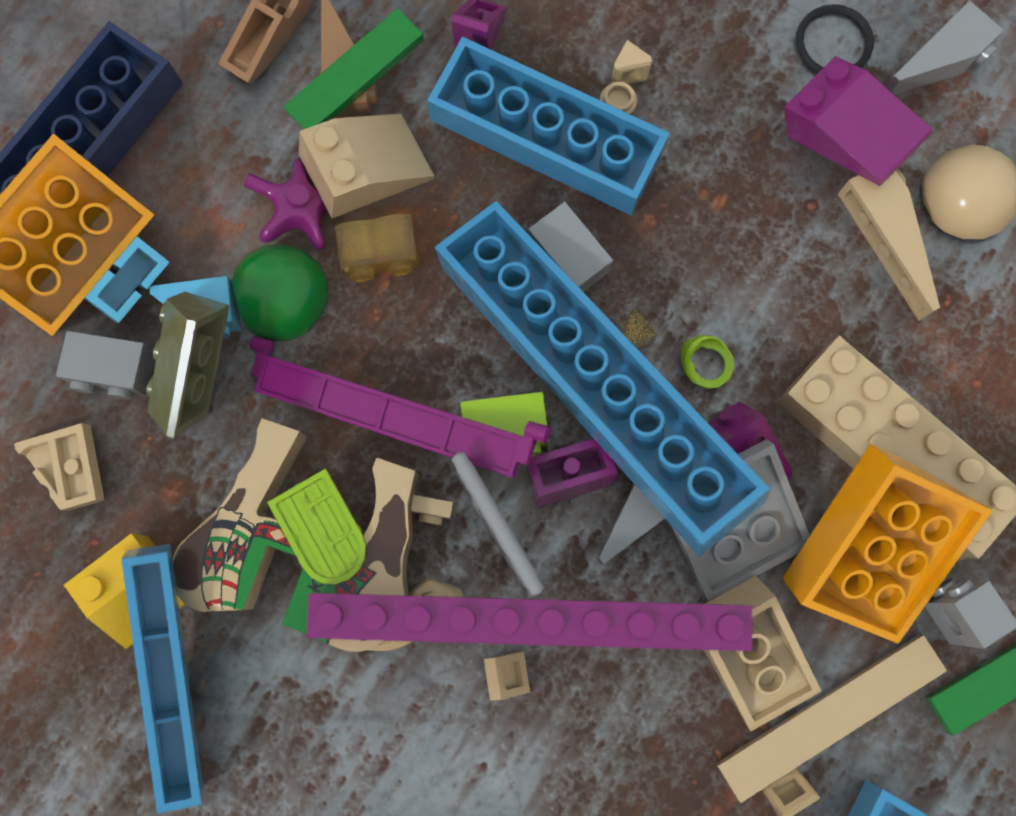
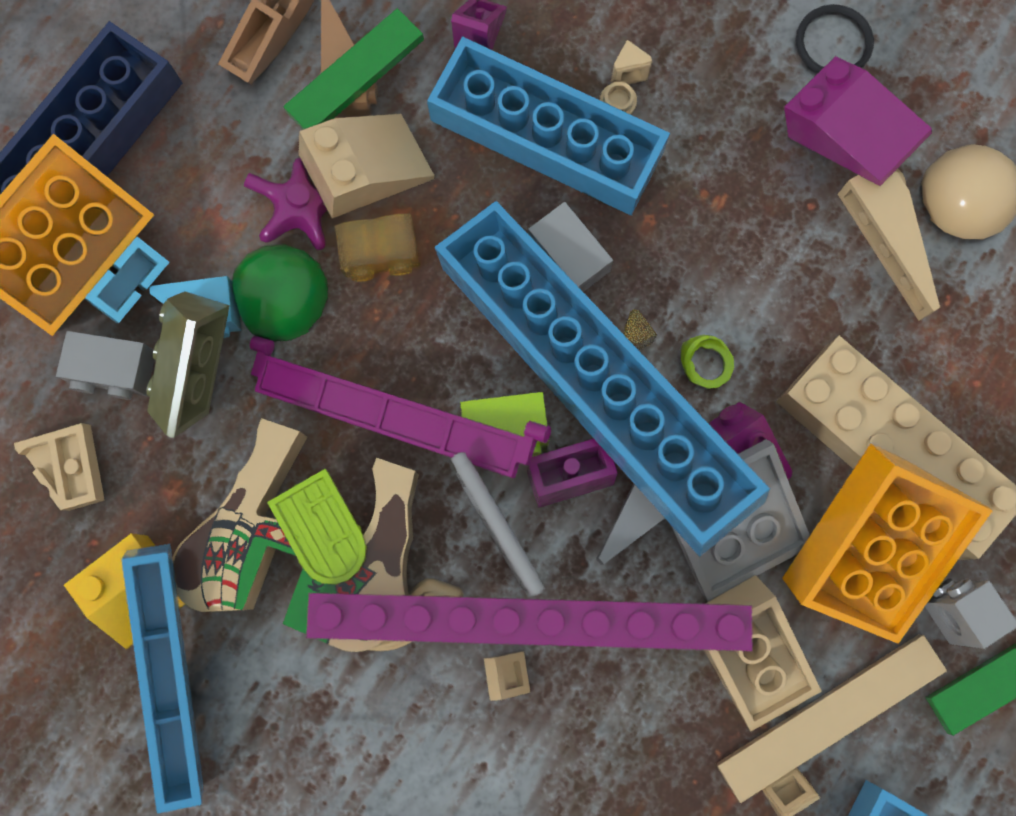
(432, 510): tan plate -> none
(951, 51): light grey slope -> none

